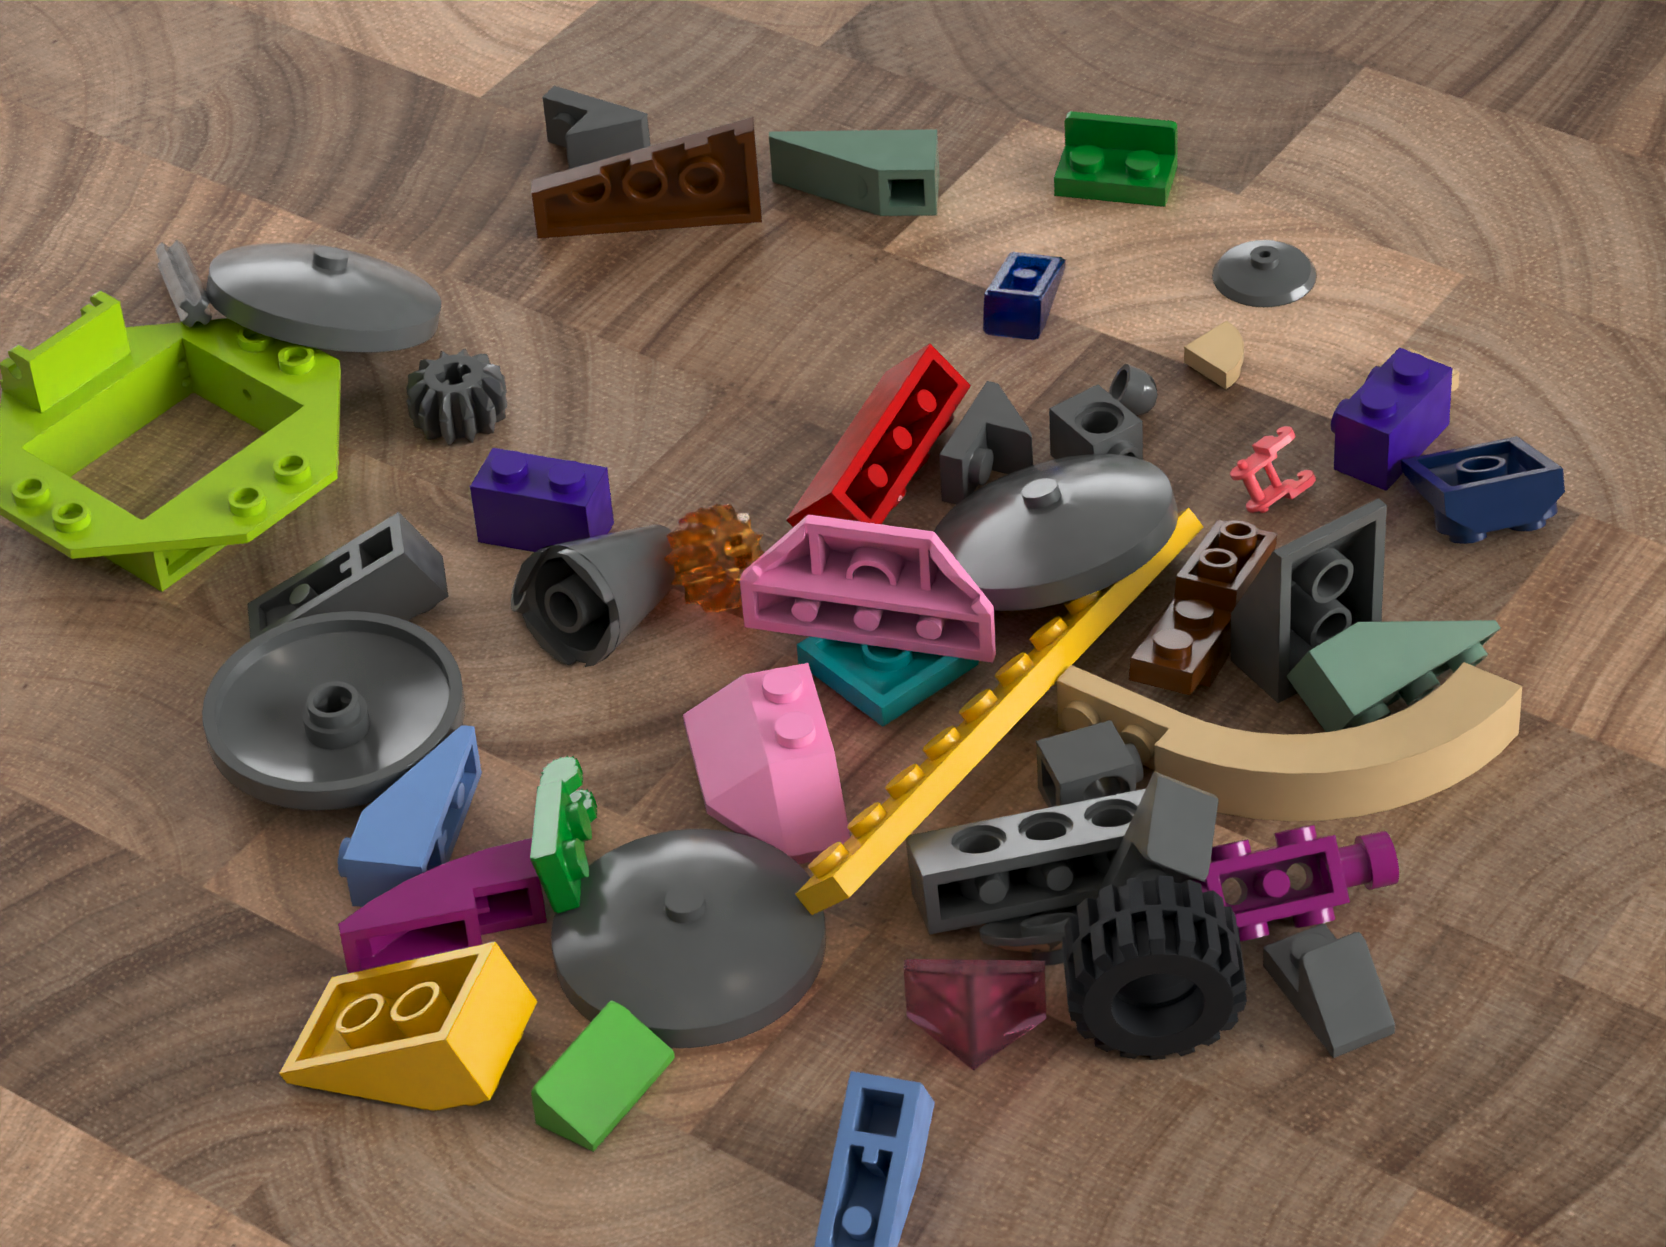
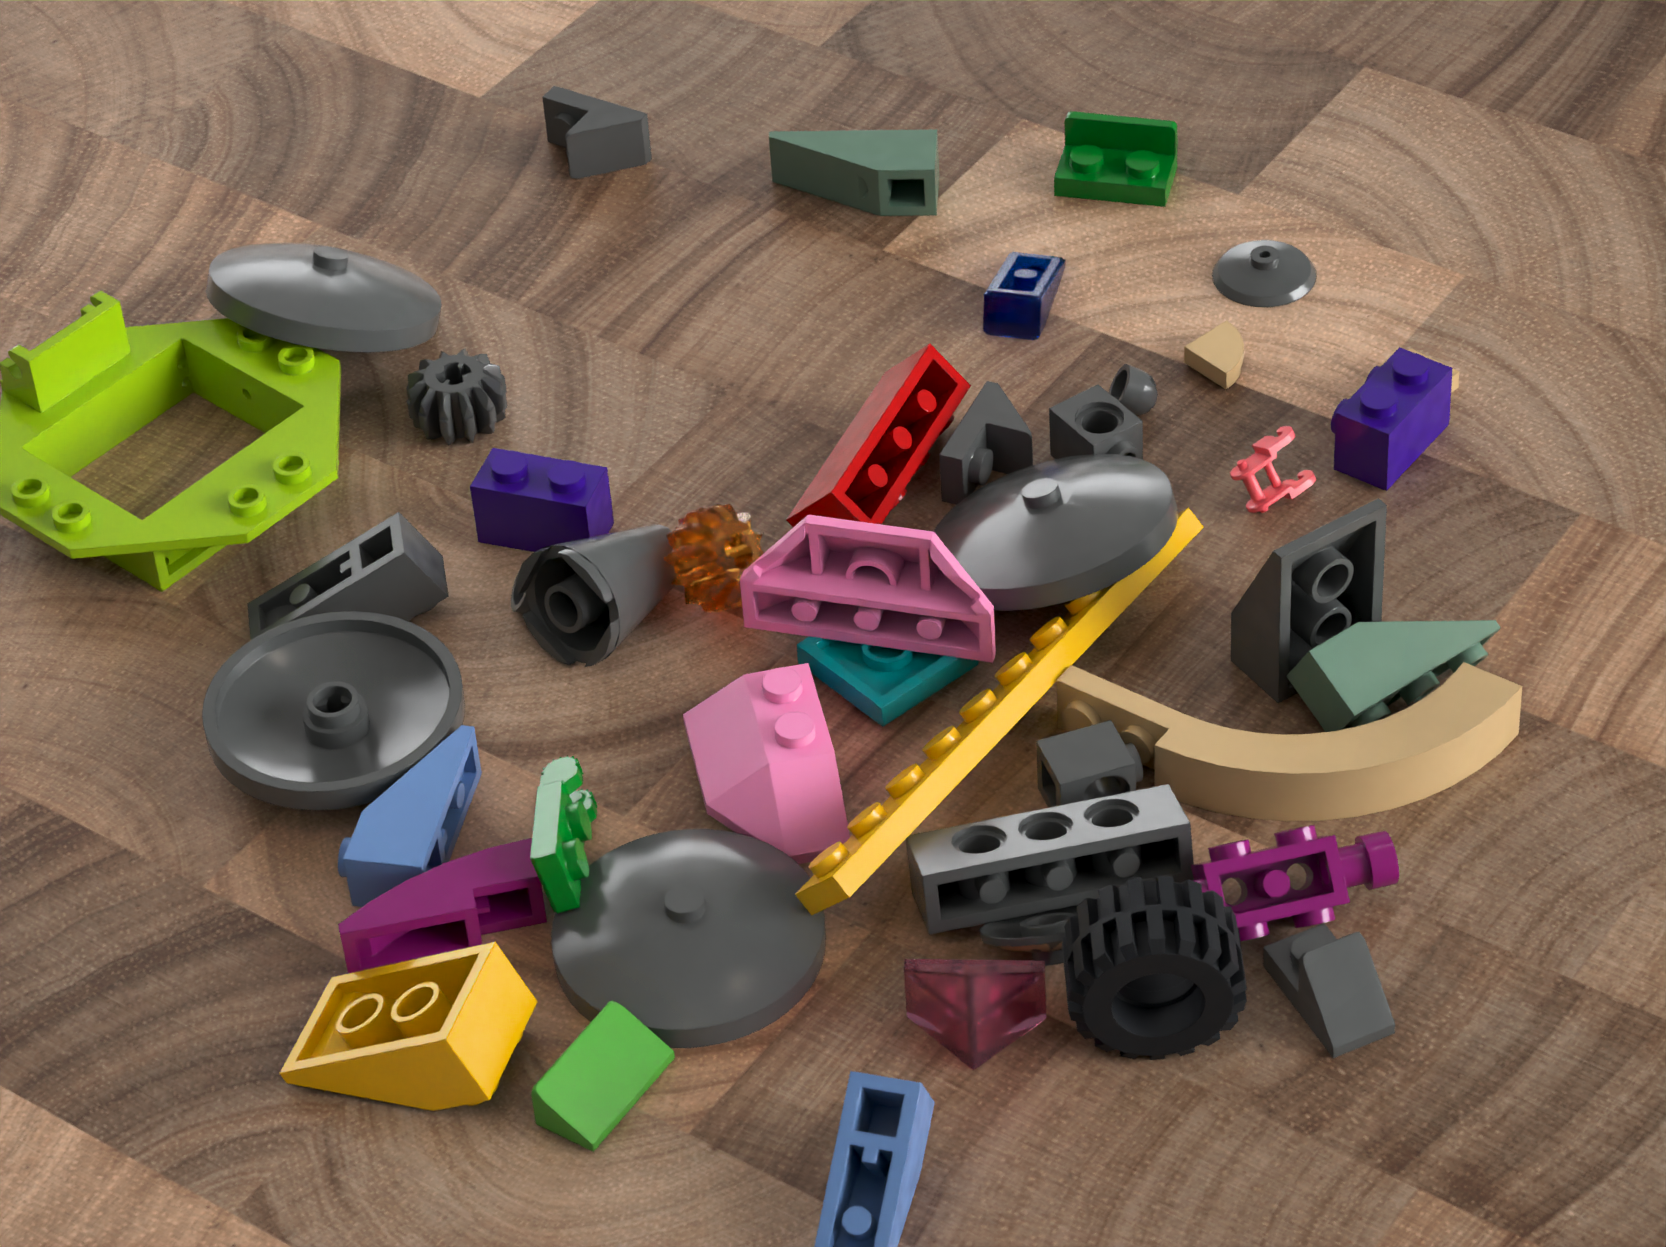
(183, 284): axle -> none
(669, 185): reddish brown wing -> none
(1167, 835): dark grey slope -> none
(1195, 629): reddish brown slope -> none
(1487, 488): dark blue slope -> none

